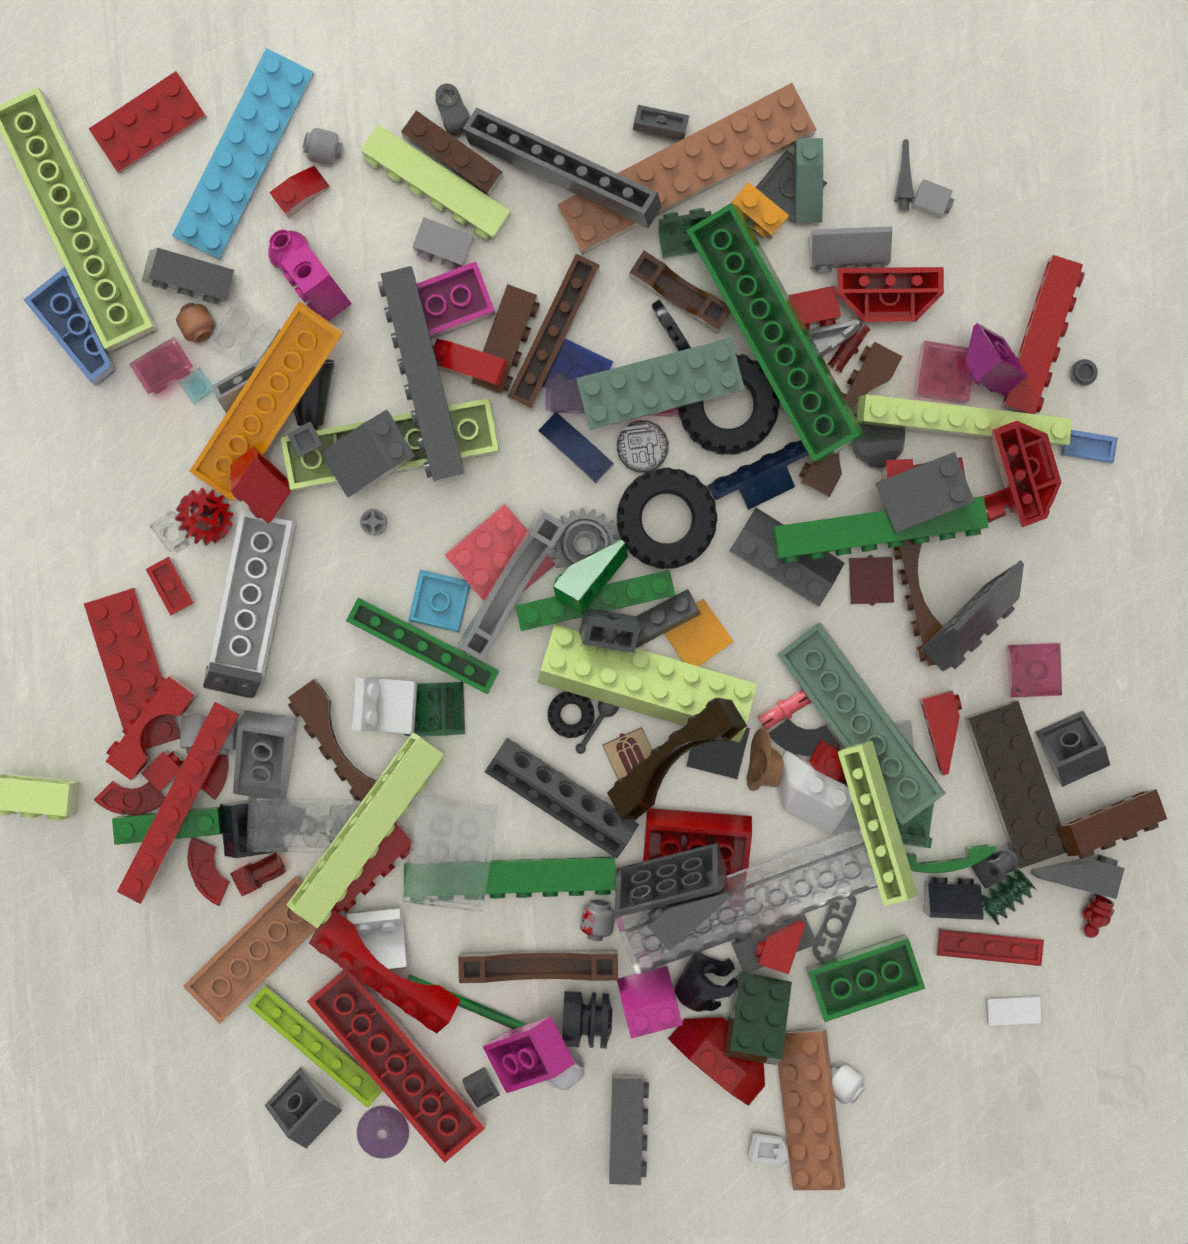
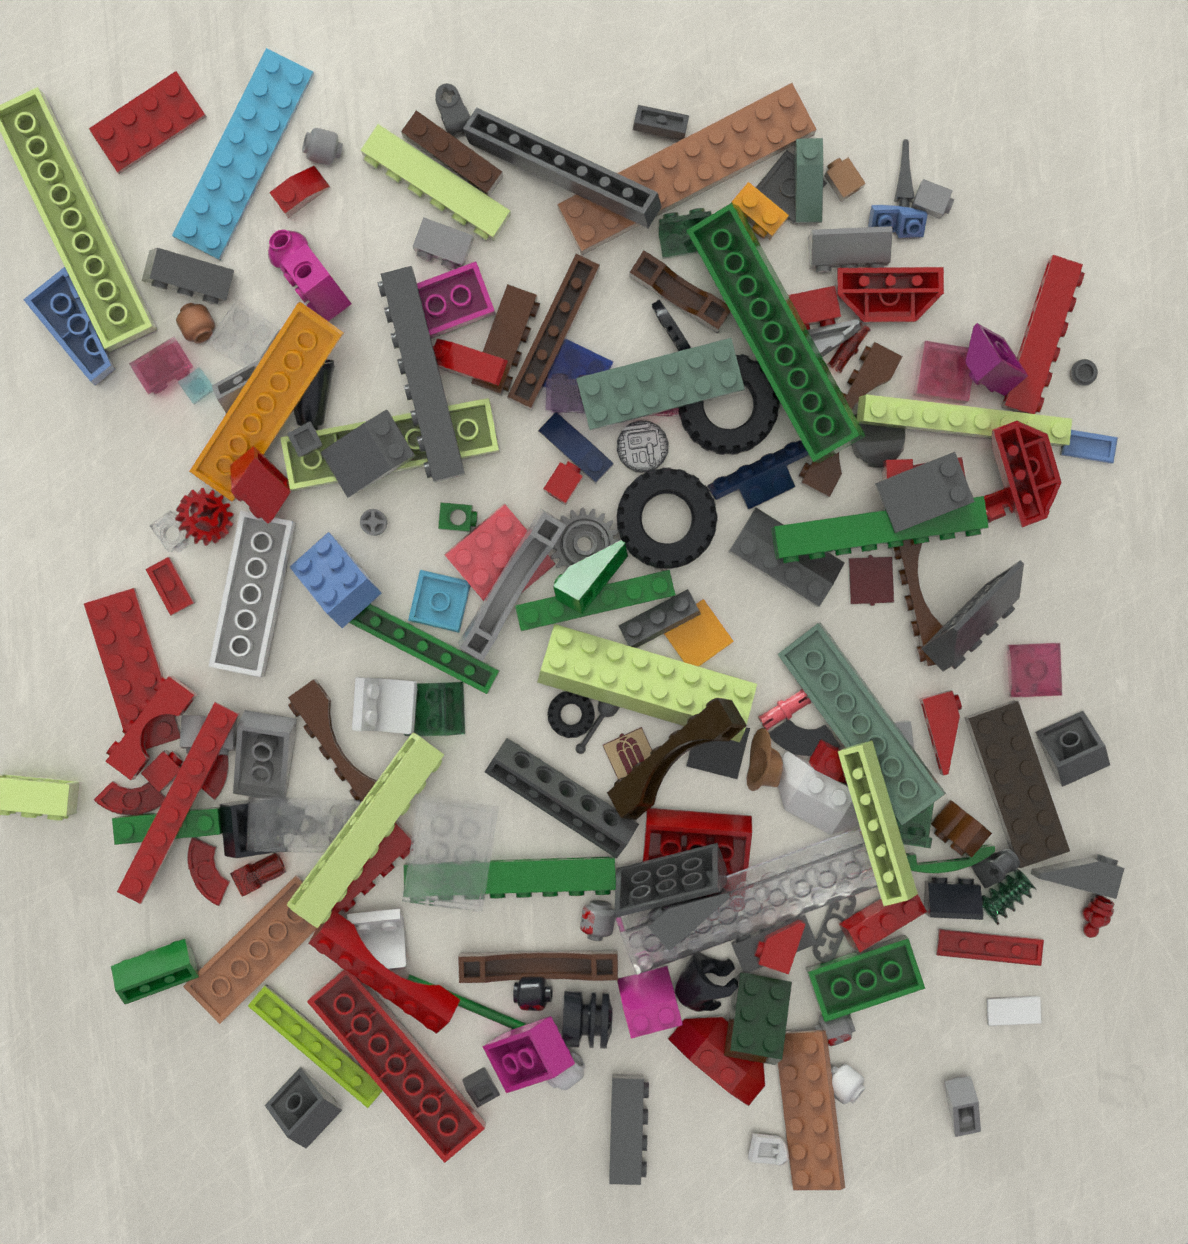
(154, 971): none -> green brick
(231, 680): dark grey slope -> none
(335, 580): none -> medium blue brick
(385, 1119): clear purple dish -> none
(446, 512): none -> green brick
(532, 993): none -> black head
(564, 482): none -> red brick
(609, 630): dark grey brick -> none
(837, 1030): none -> light grey head
(844, 178): none -> medium nougat brick
(880, 921): none -> red brick
(904, 220): none -> medium blue slope
(961, 829): none -> reddish brown brick
(963, 1106): none -> light grey slope
(1112, 823): reddish brown brick -> none

